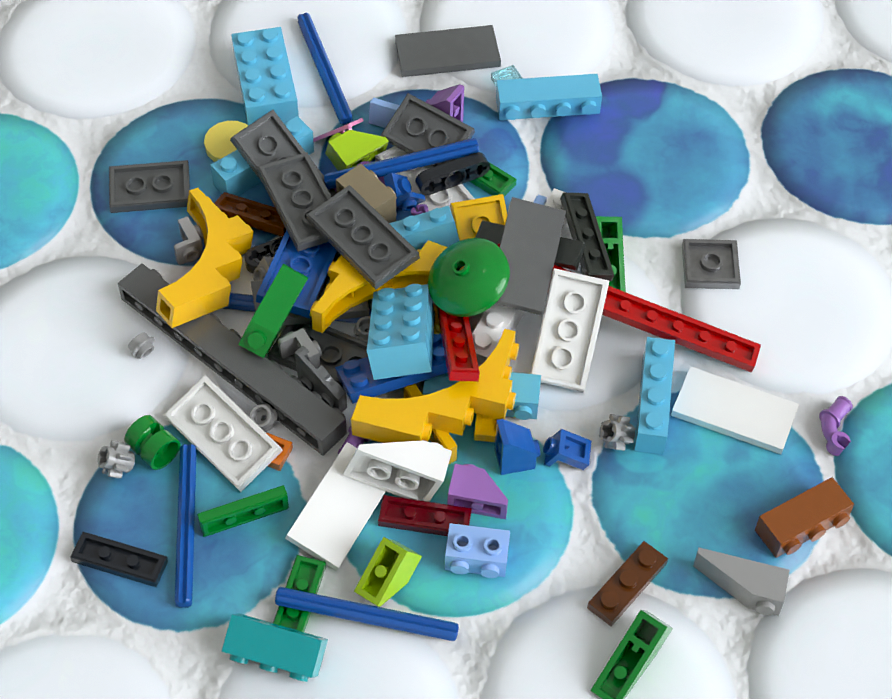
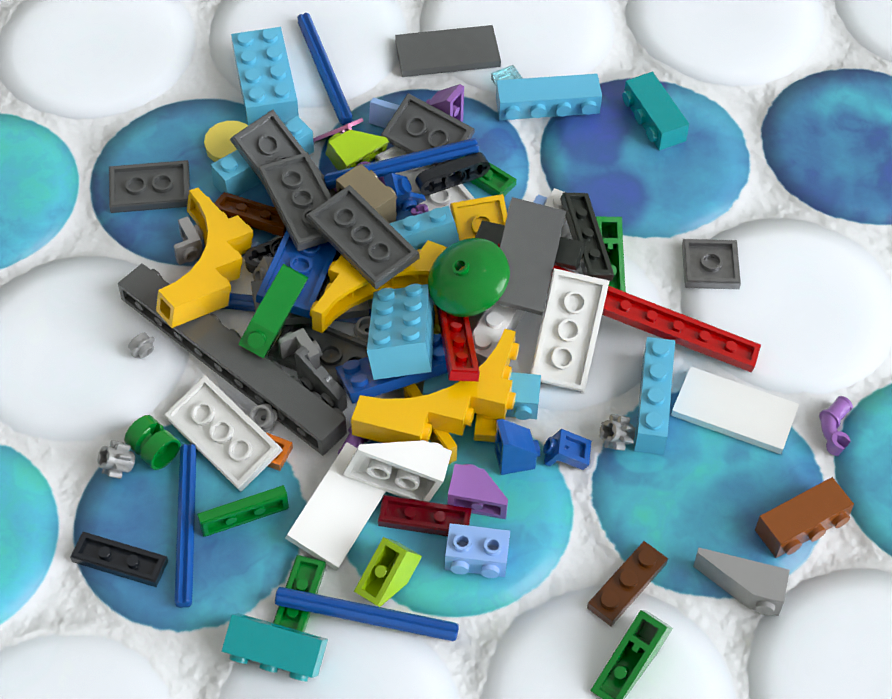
(655, 111): none -> teal brick

